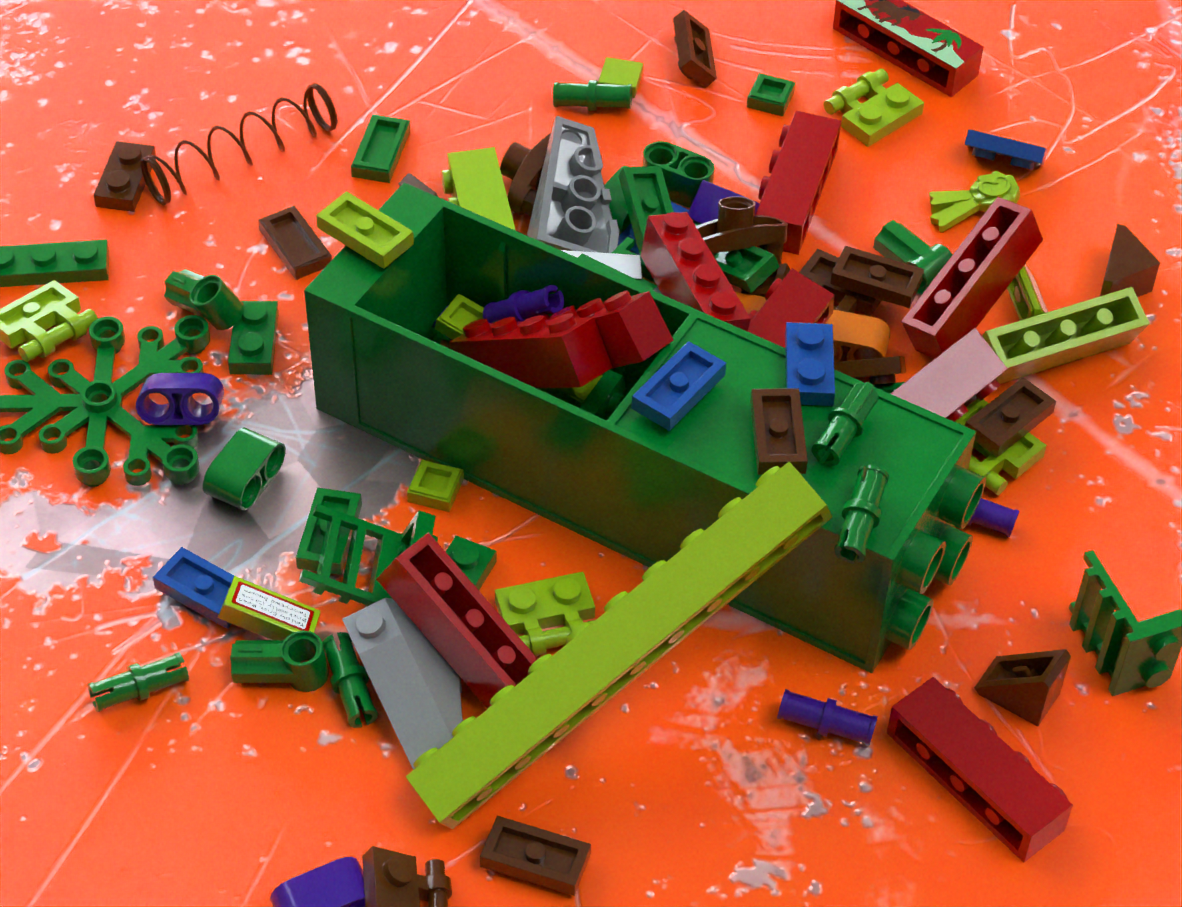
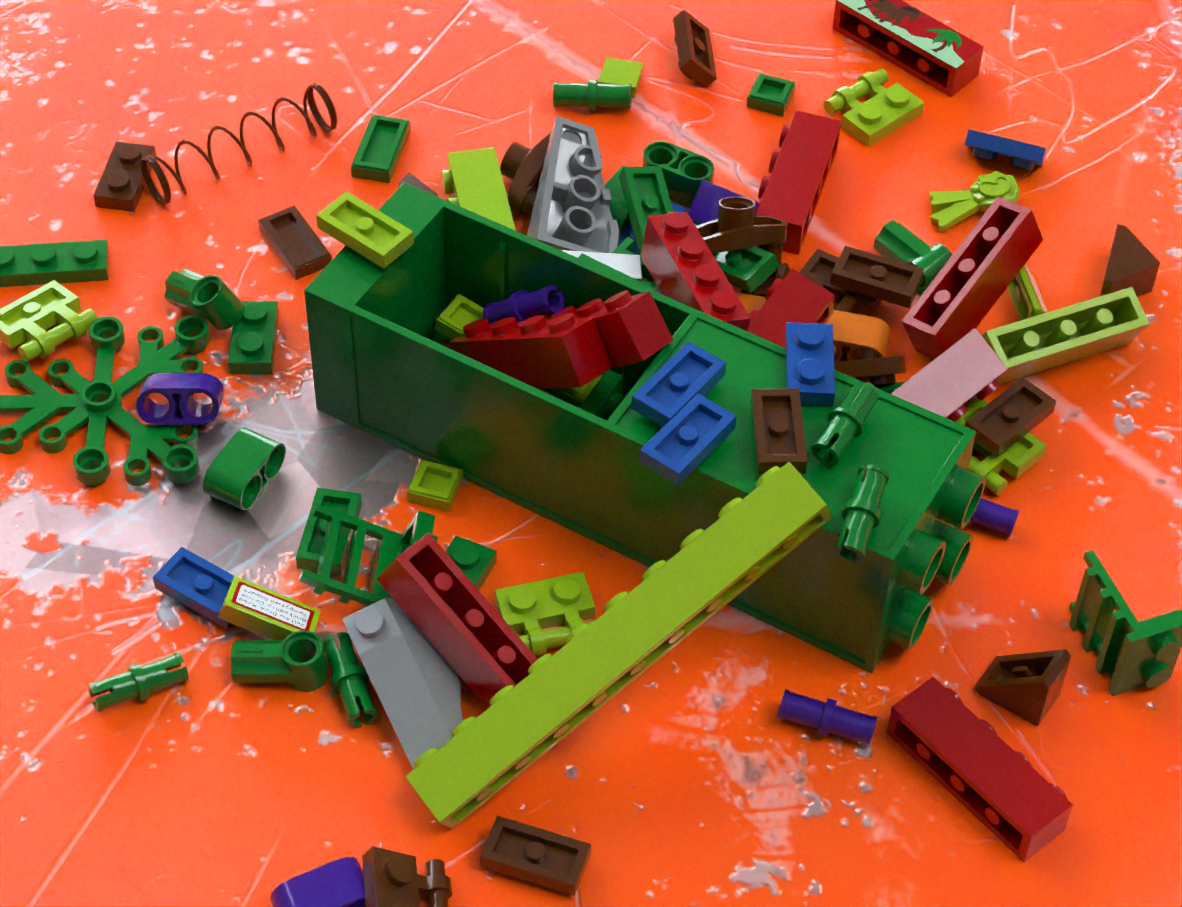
(687, 439): none -> blue plate

